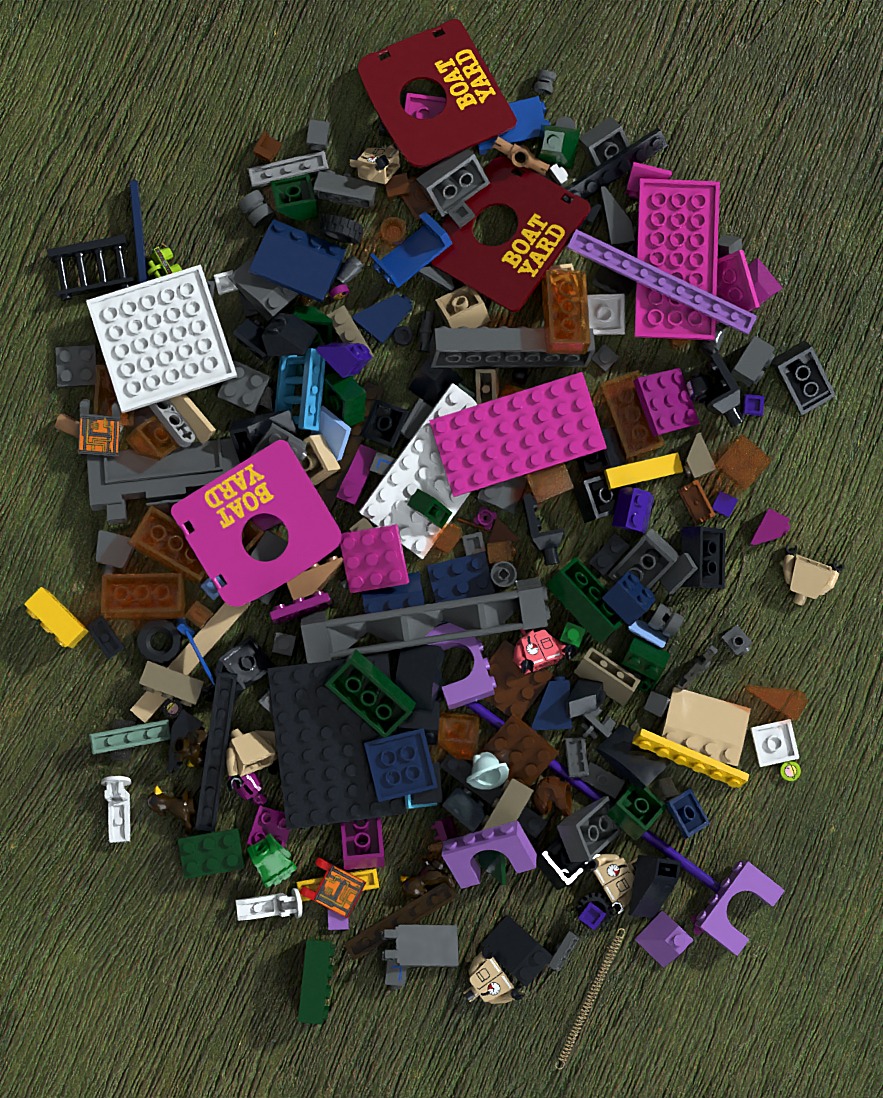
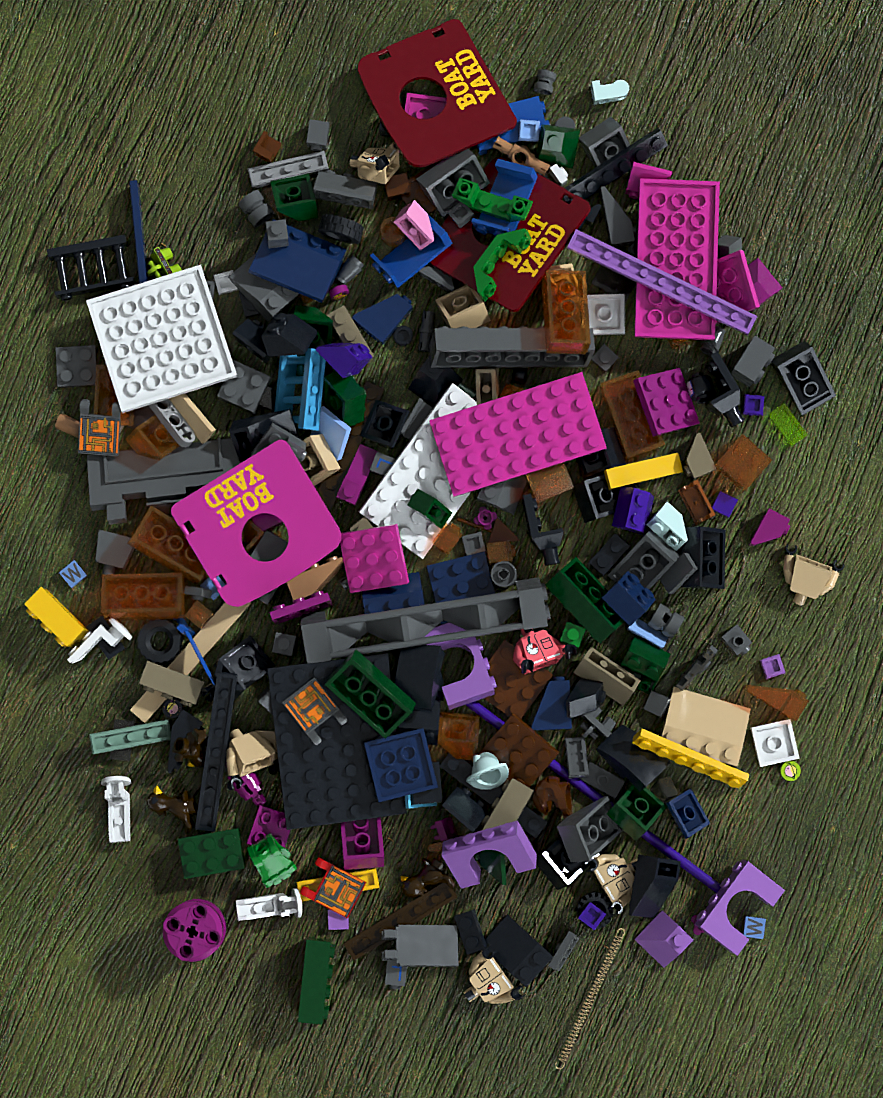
(73, 574): none -> medium blue tile
(112, 636): none -> white piece
(197, 593): none -> dark grey plate
(201, 942): none -> magenta piece
(277, 233): none -> dark grey brick
(312, 707): none -> flag
(415, 225): none -> bright pink slope
(470, 931): none -> black plate
(490, 204): none -> green slope
(510, 181): none -> blue panel
(515, 240): none -> green slope
(529, 130): none -> light blue tile
(609, 92): none -> light aqua leg
(669, 526): none -> light aqua slope
(754, 927): none -> medium blue tile
(772, 666): none -> medium lavender tile
(787, 425): none -> clear neon green tile

